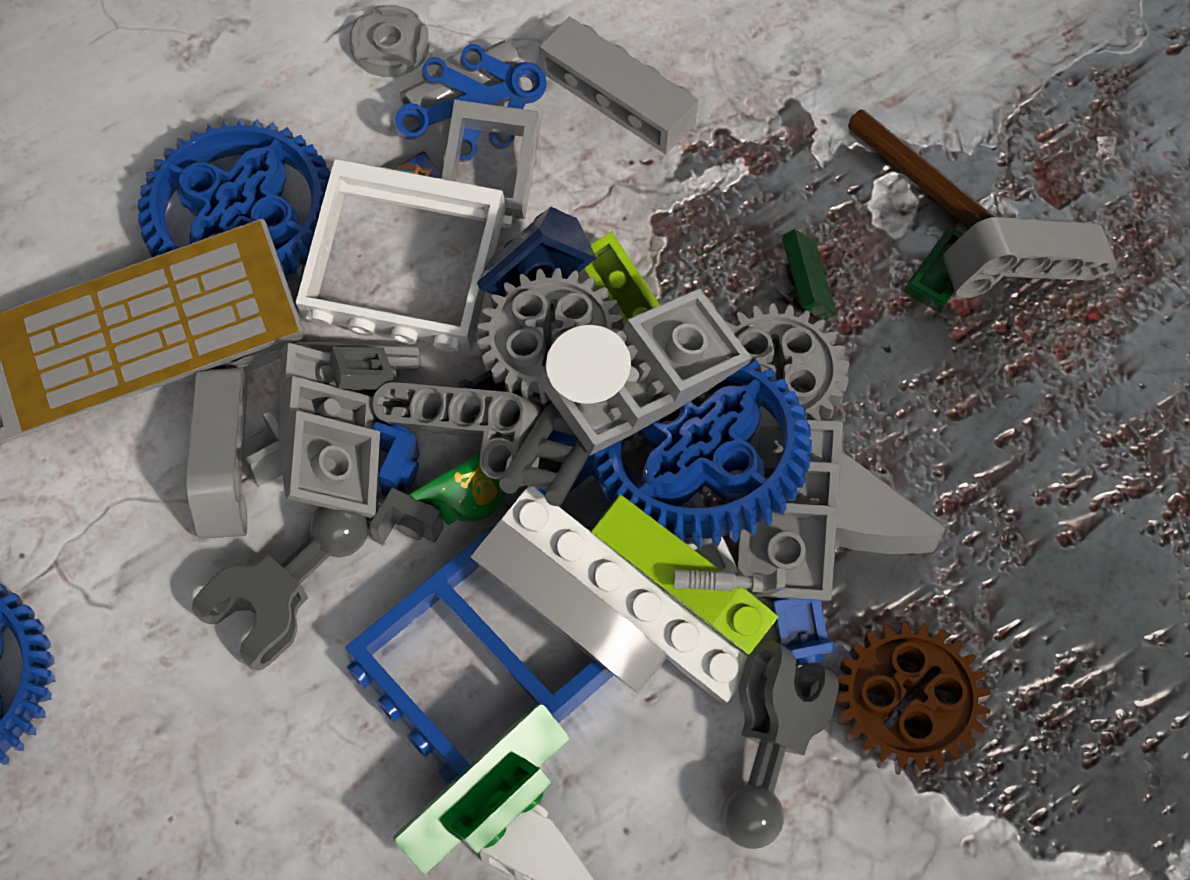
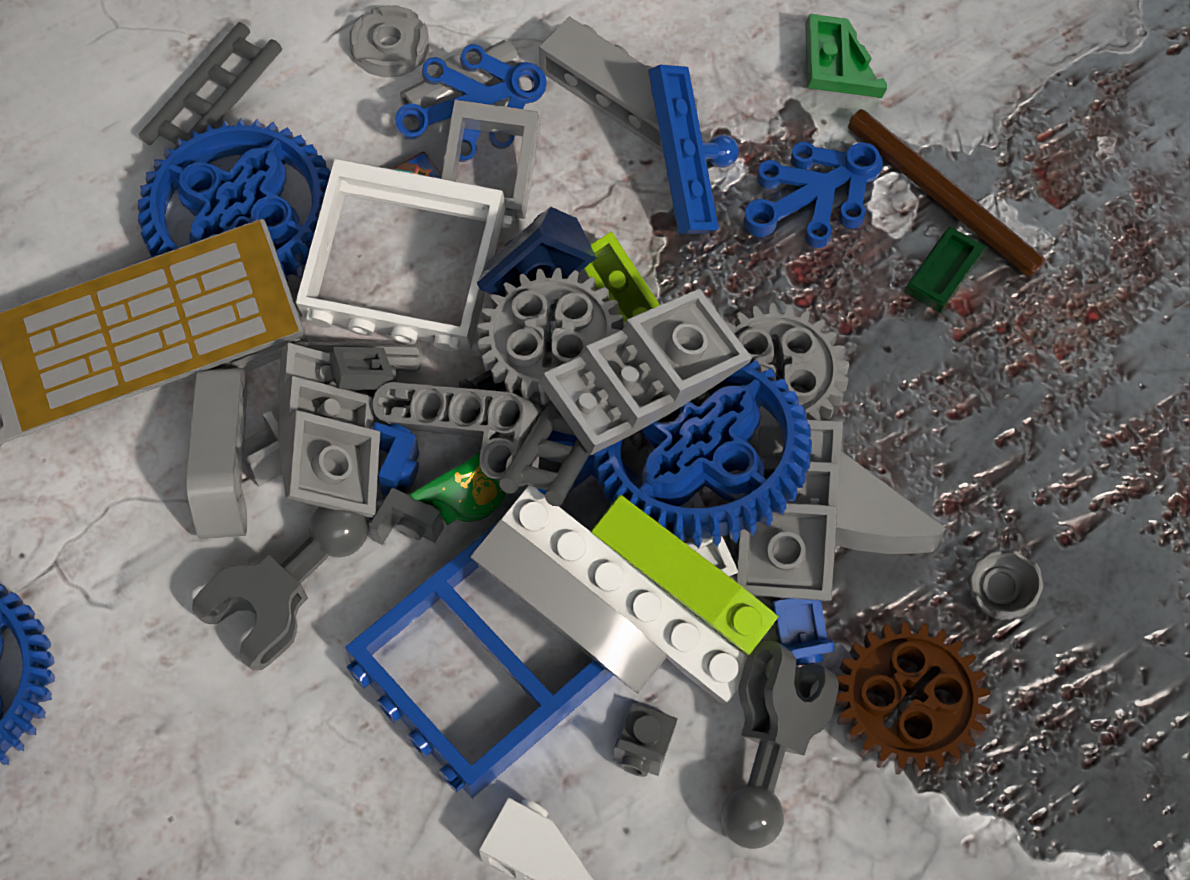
(211, 69): none -> dark grey bar
(487, 793): bracket -> none
(588, 364): white sticker -> none
(644, 741): none -> dark grey bracket
(685, 151): none -> blue plate
(757, 584): light grey piece -> none
(808, 275): dark green tile -> none
(815, 186): none -> blue plant
(838, 59): none -> green wing
(1005, 584): none -> light grey hair
(1026, 249): light grey beam -> none

